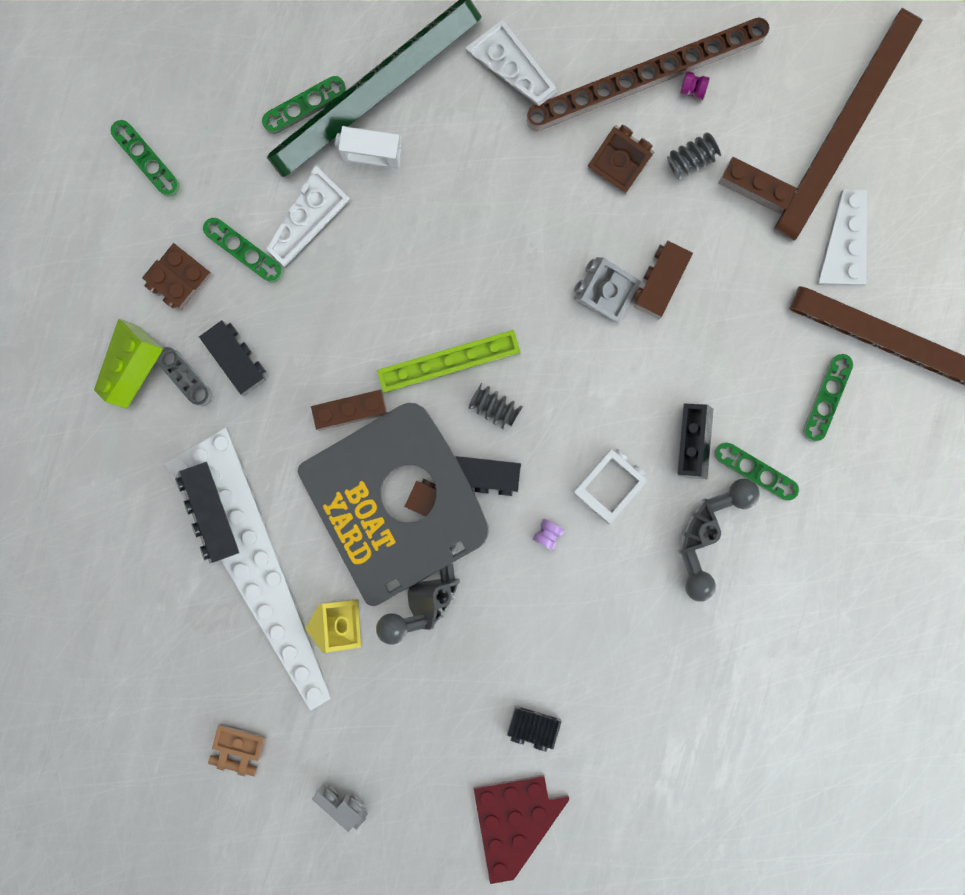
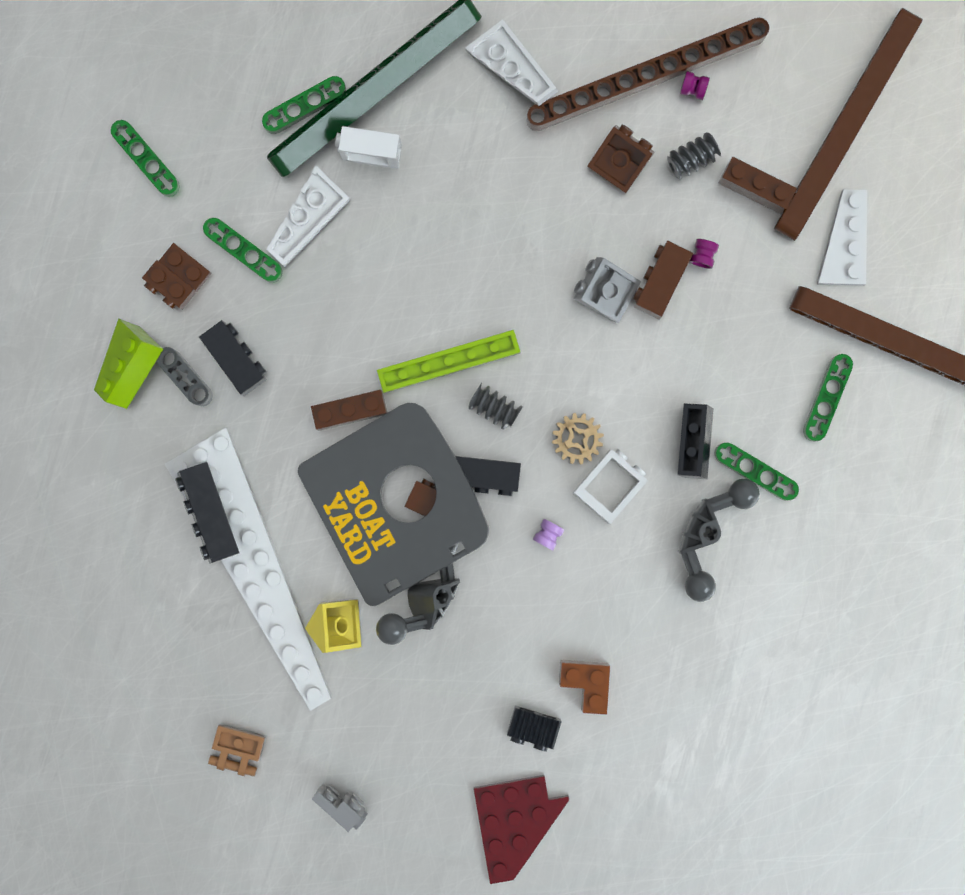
(569, 425): none -> tan gear
(593, 680): none -> dark orange brick
(704, 253): none -> magenta wheel

